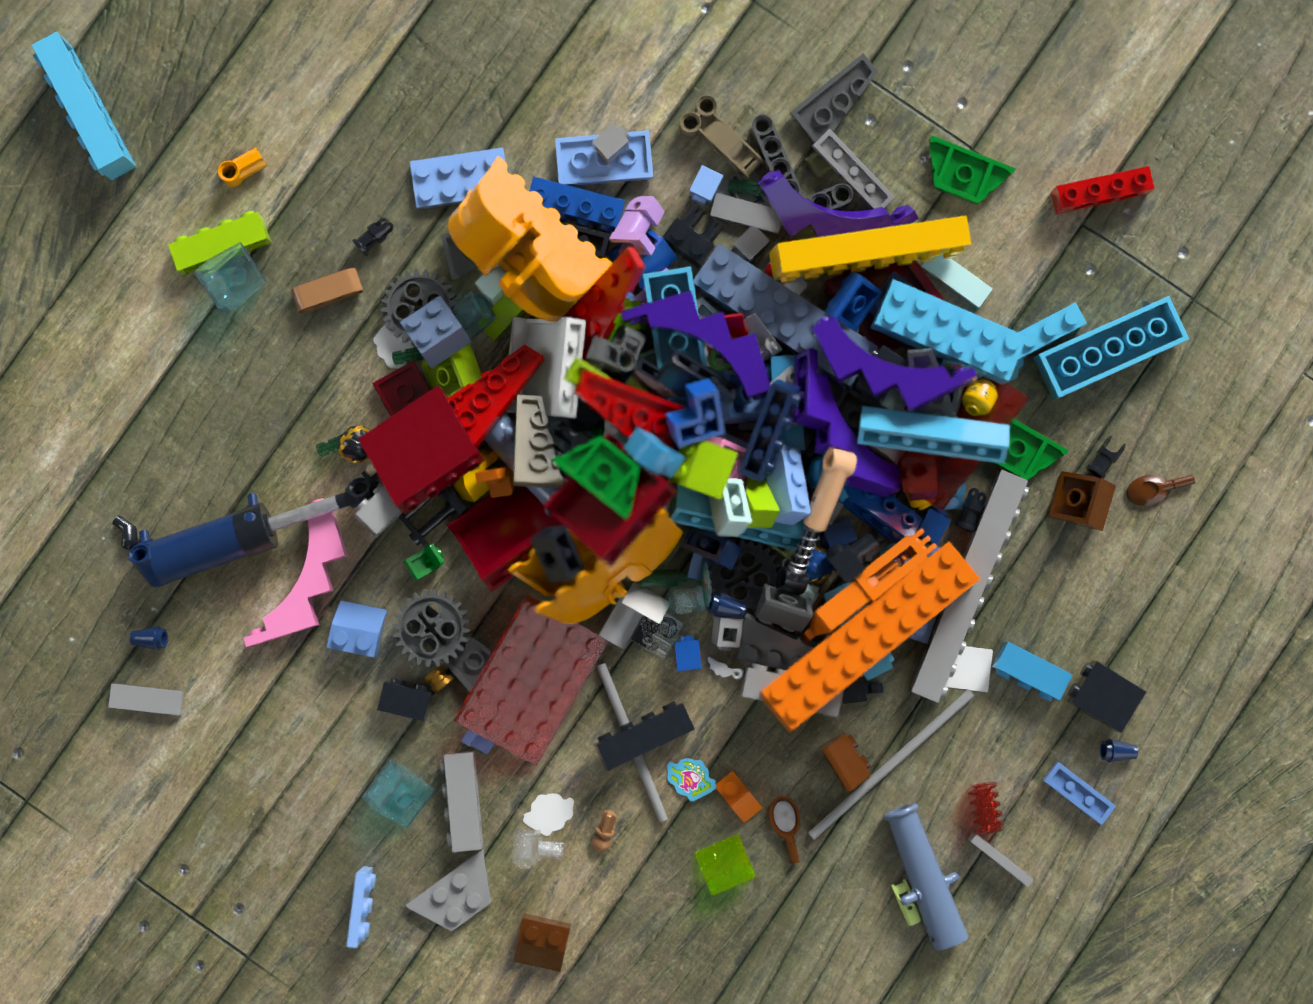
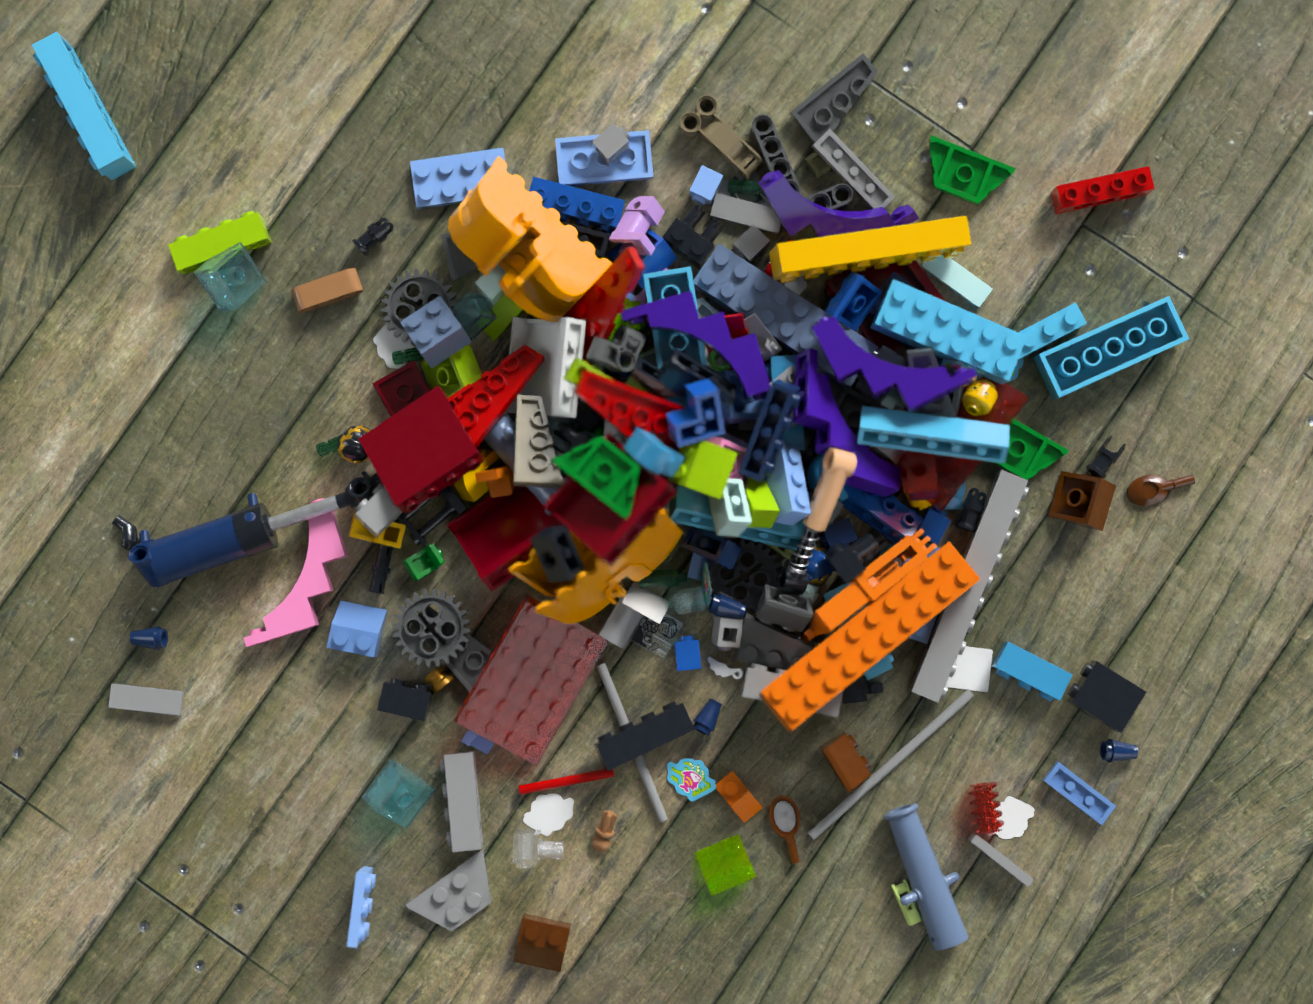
(243, 165): light orange piece -> none
(381, 569): none -> black pin
(391, 536): none -> yellow brick
(565, 781): none -> red bar
(707, 717): none -> dark blue cone
(1015, 818): none -> white sticker

